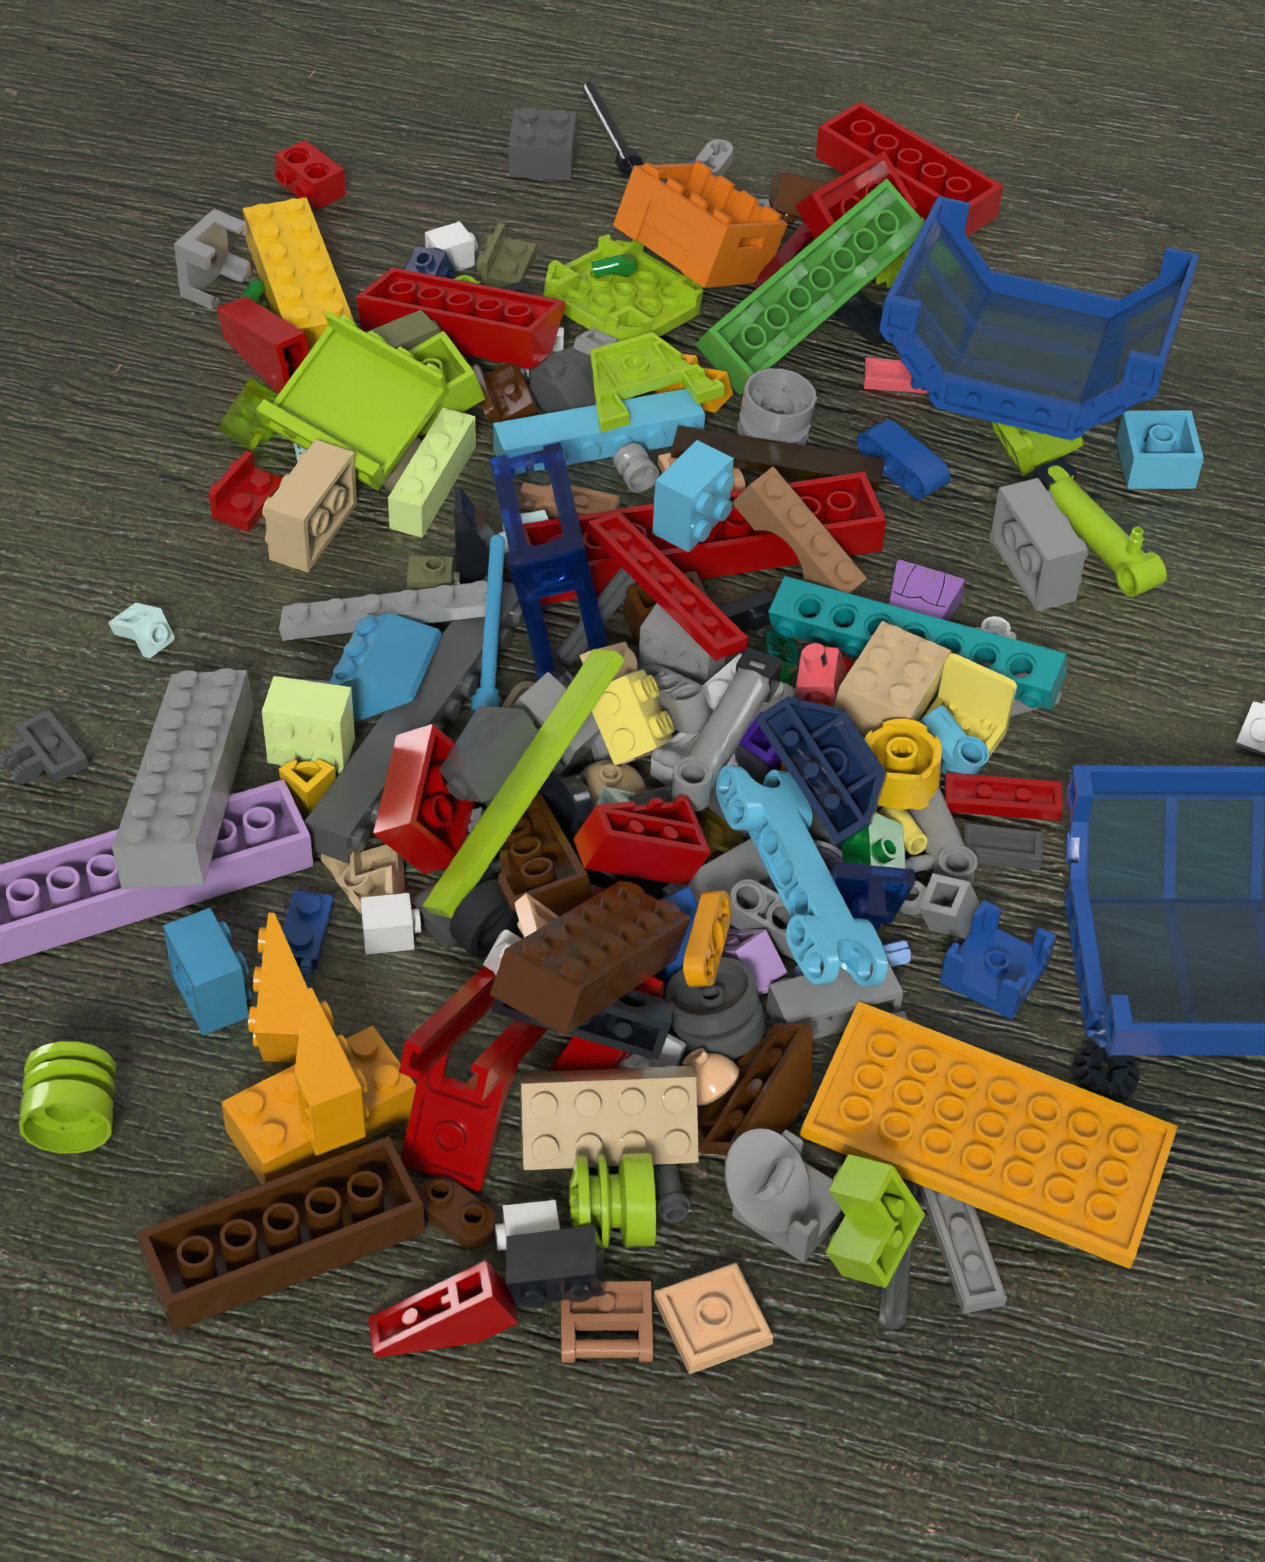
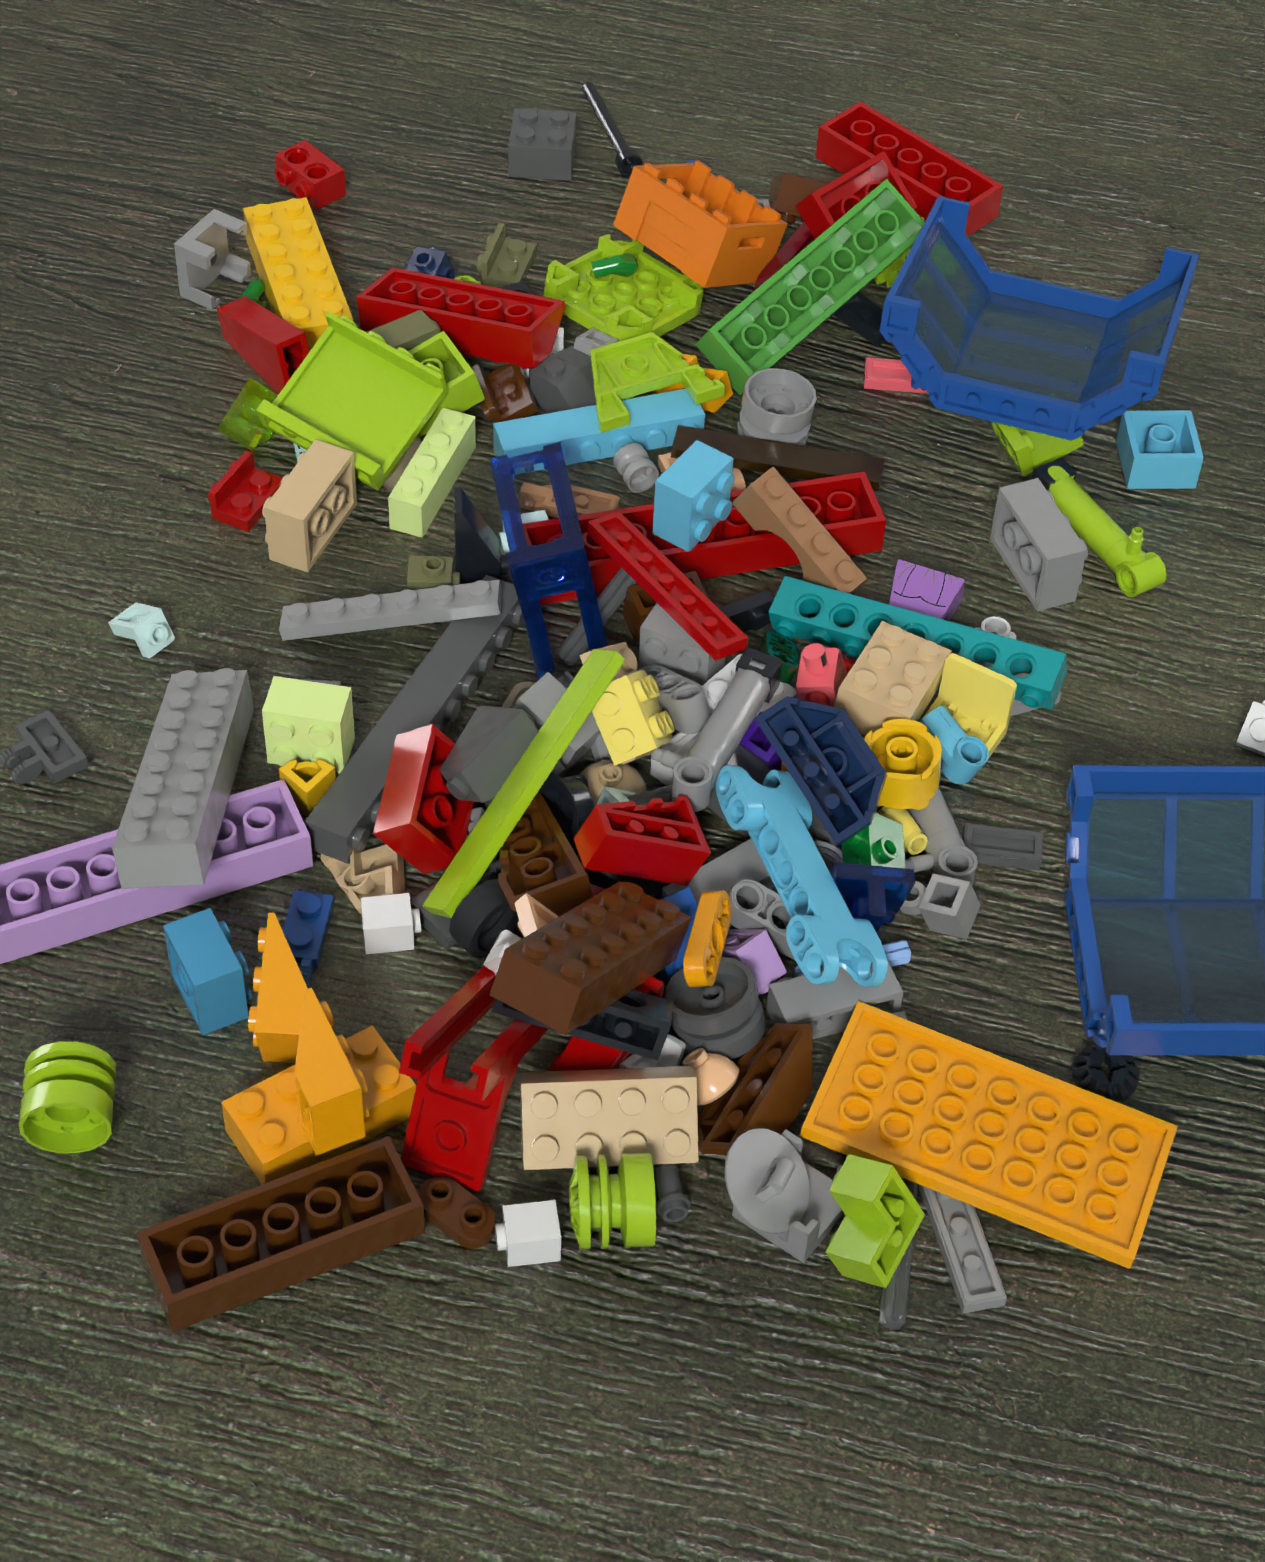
(385, 662): dark azure slope -> none
(446, 1315): red slope -> none
(456, 242): white brick -> none
(487, 694): dark azure piece -> none
(555, 1266): black brick -> none
(624, 1307): nougat plate -> none
(713, 1318): light nougat plate -> none
(717, 156): light grey beam -> none
(718, 832): clear yellow dish -> none
(906, 459): blue beam -> none
(996, 965): blue panel -> none
(1003, 796): red plate -> none

